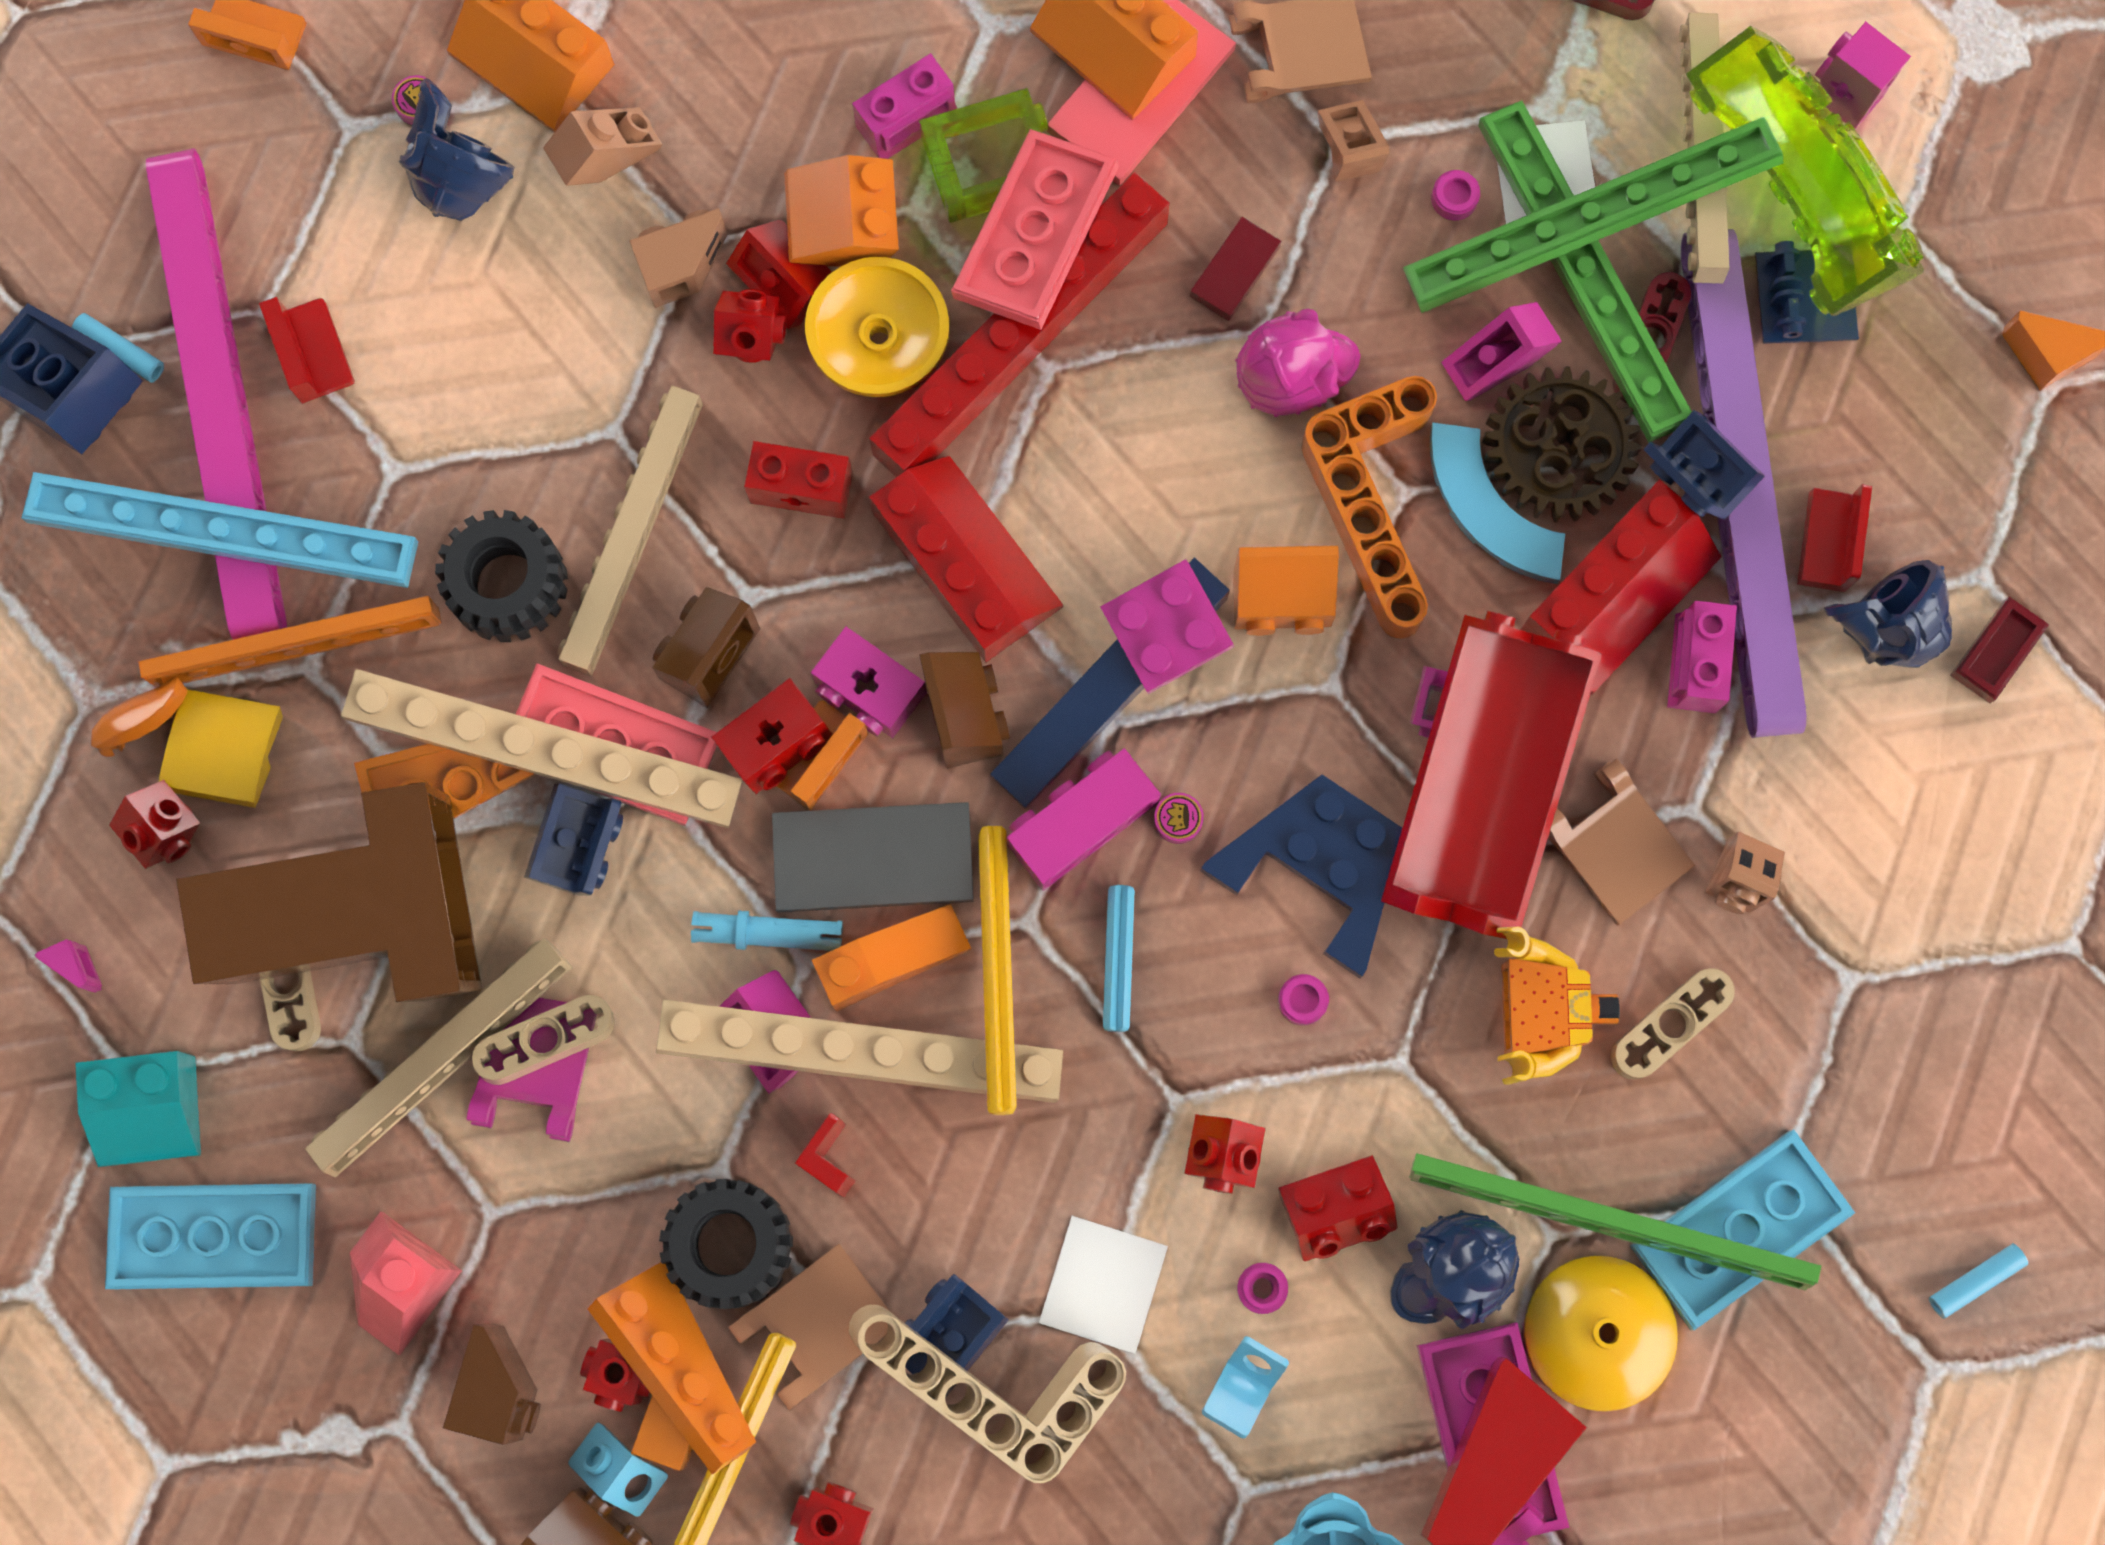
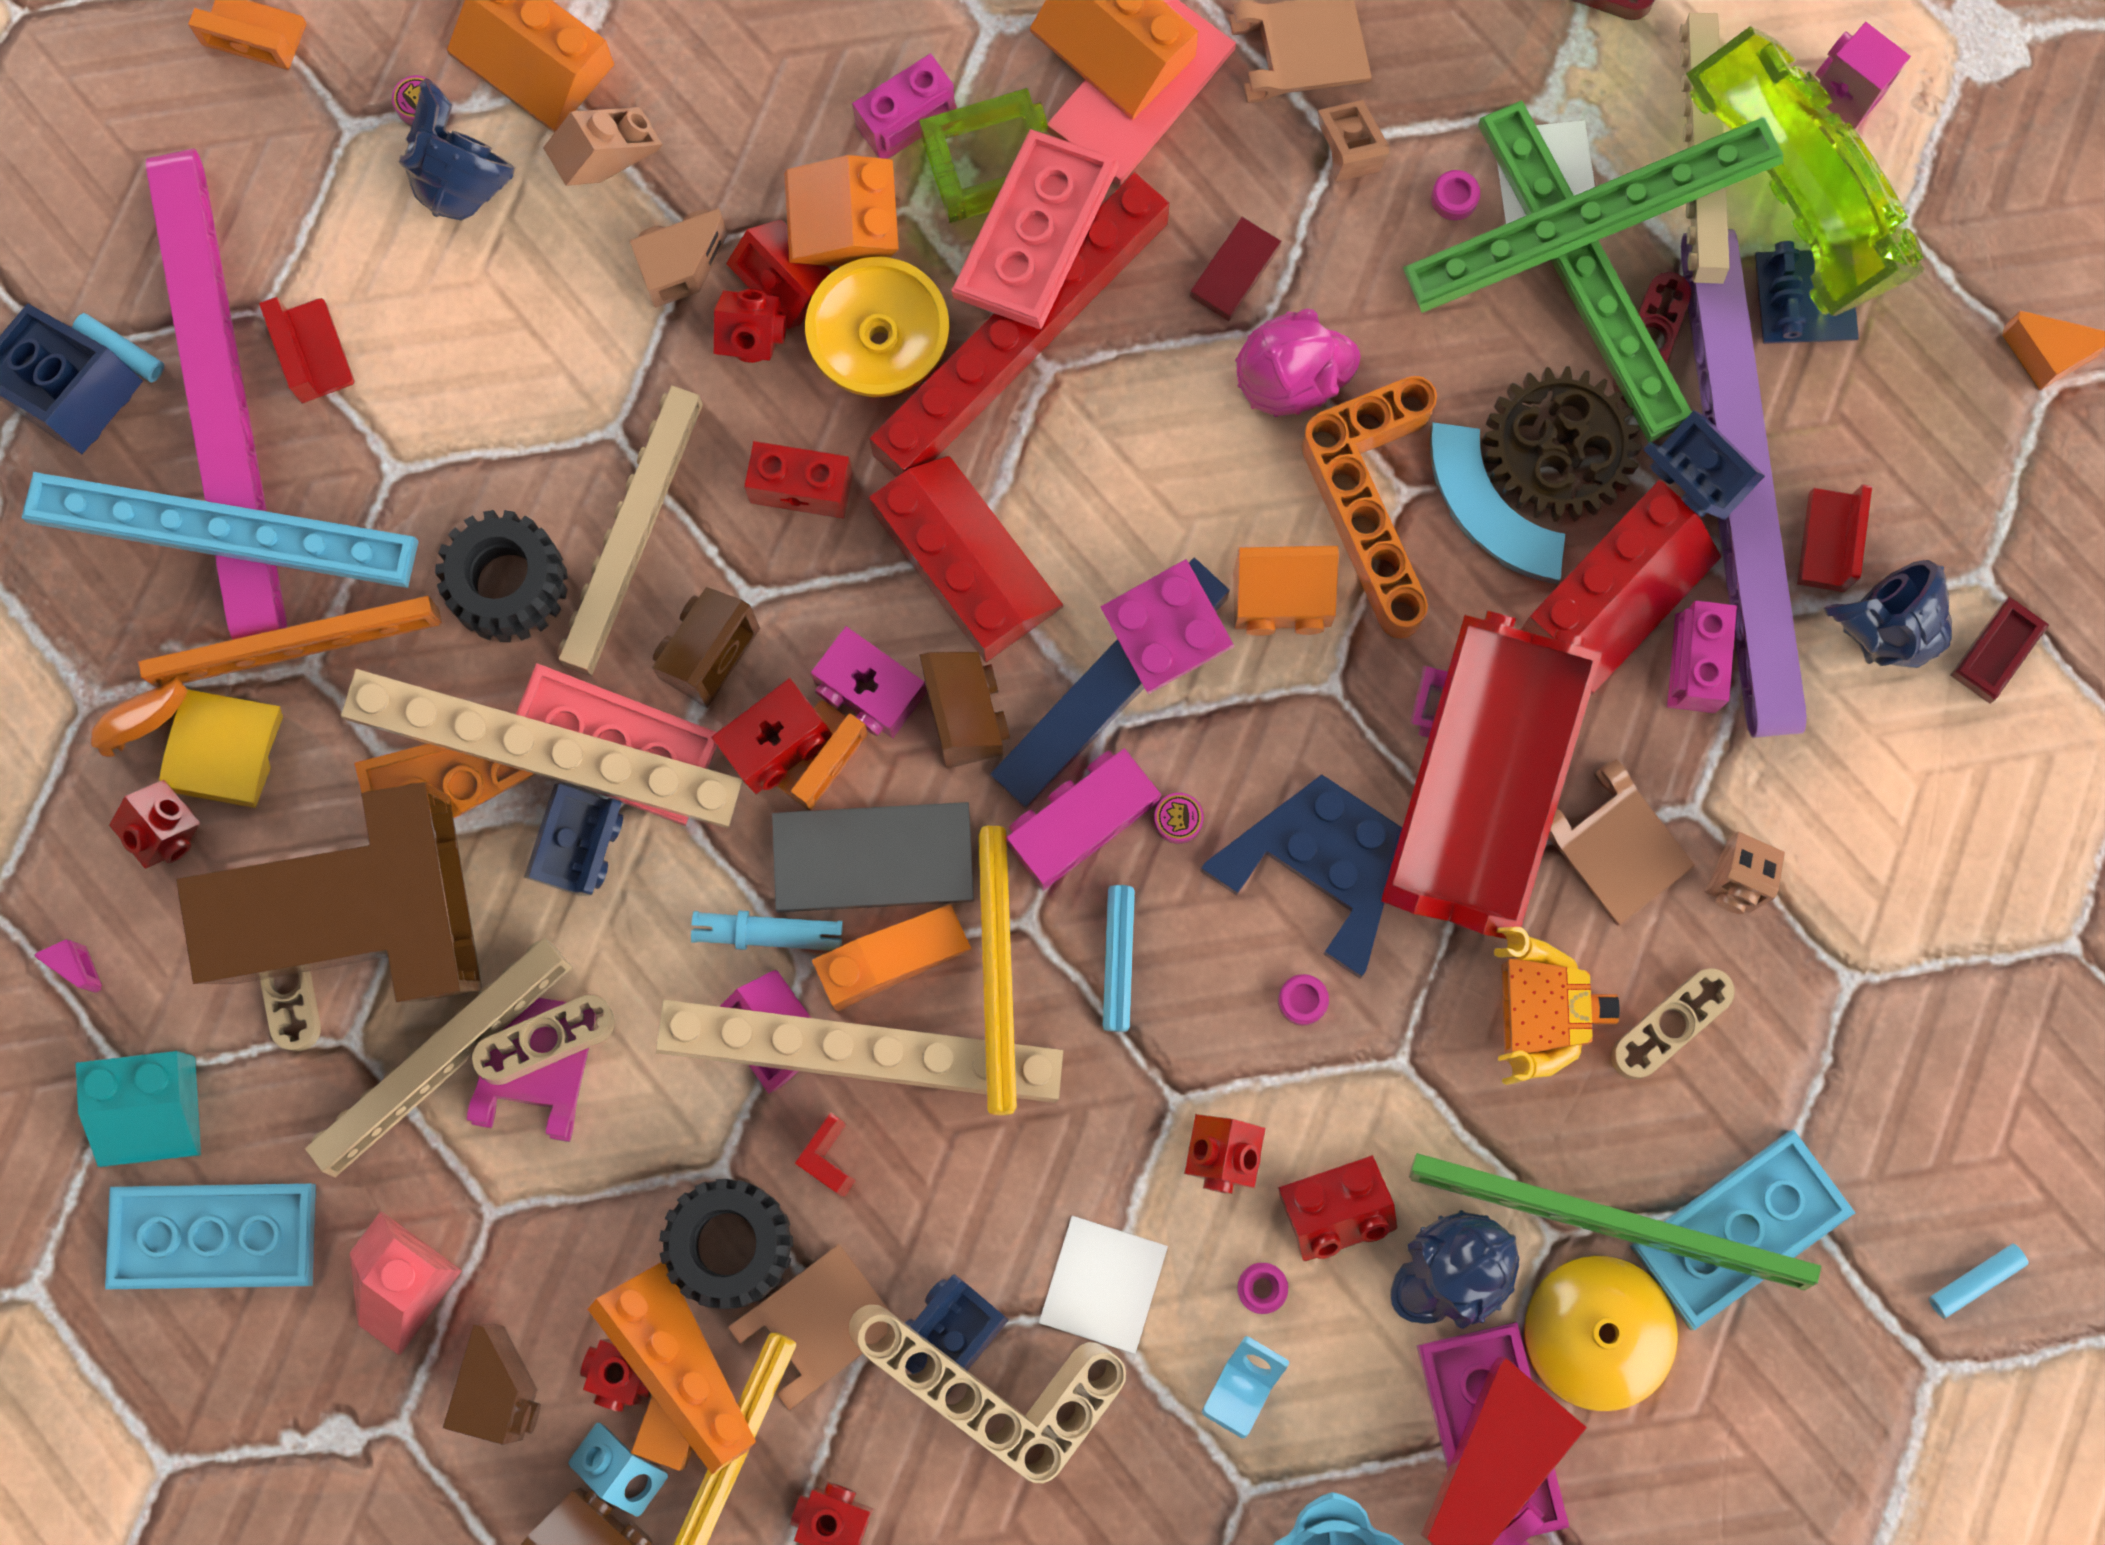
(1501, 350): dark pink slope -> none

